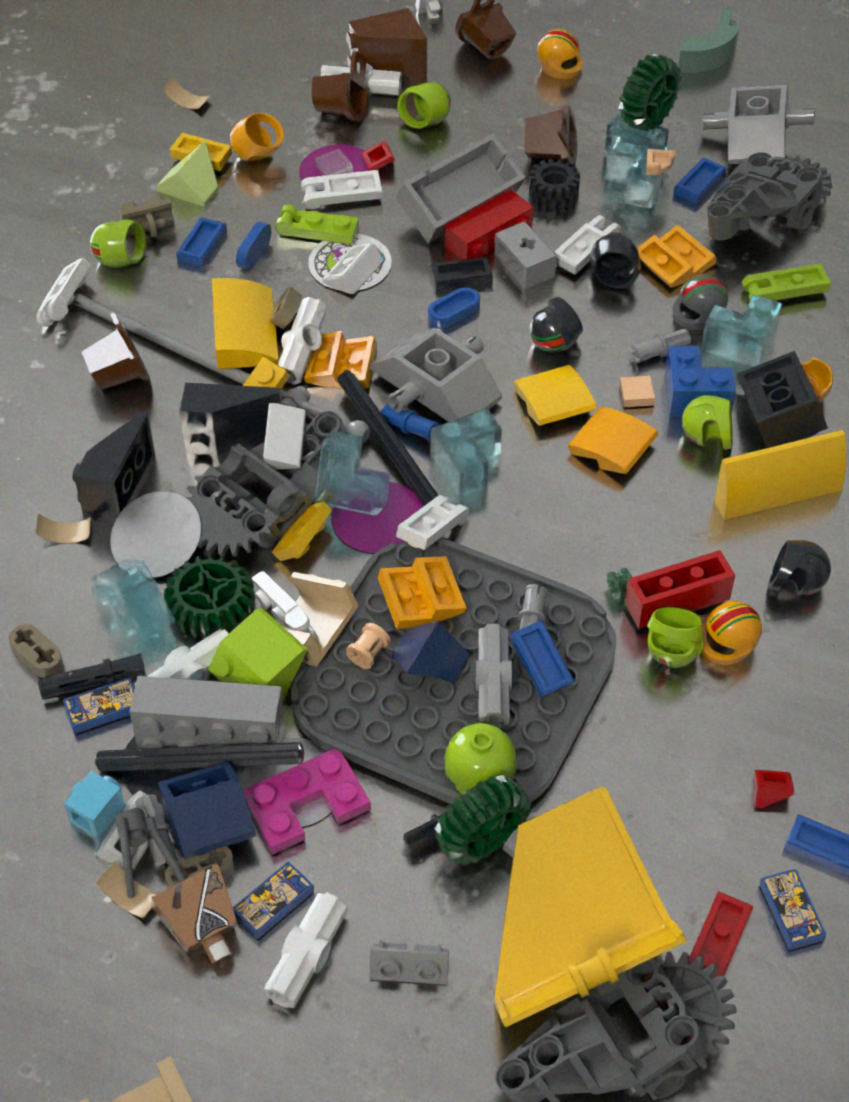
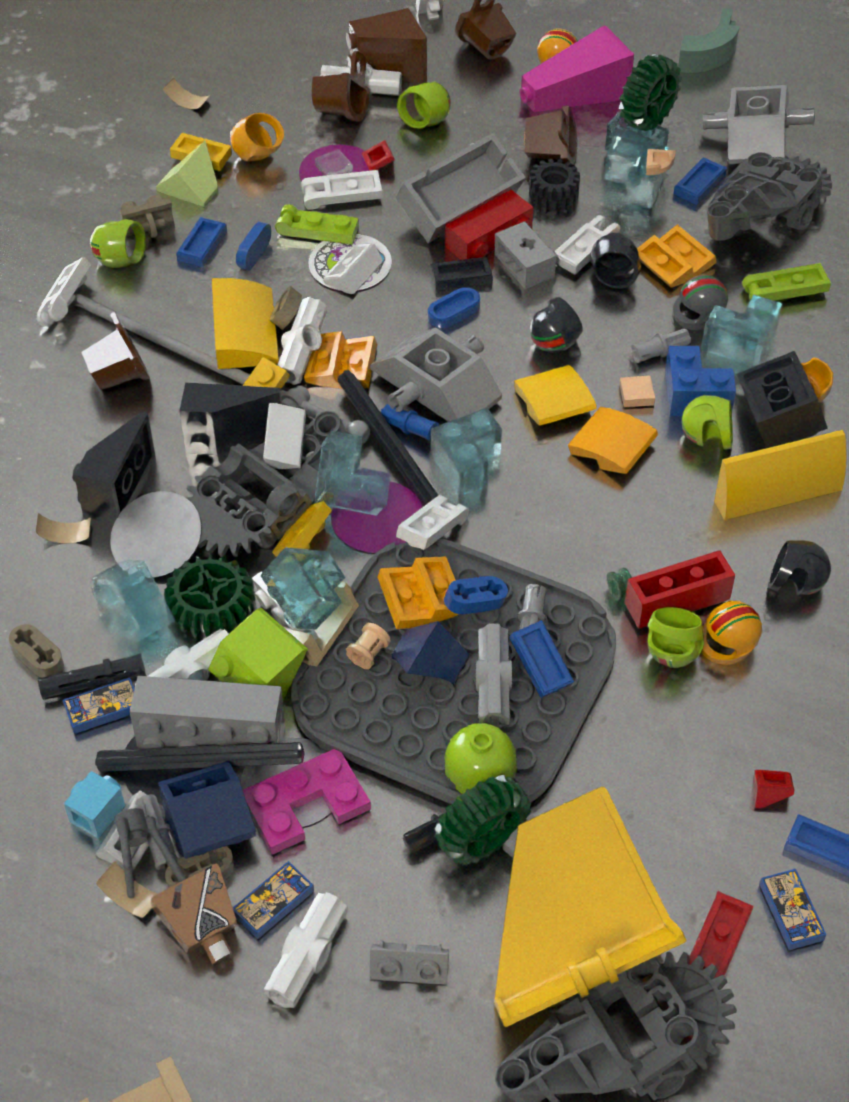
(304, 585): none -> clear light blue brick
(481, 595): none -> blue beam
(580, 75): none -> dark pink slope

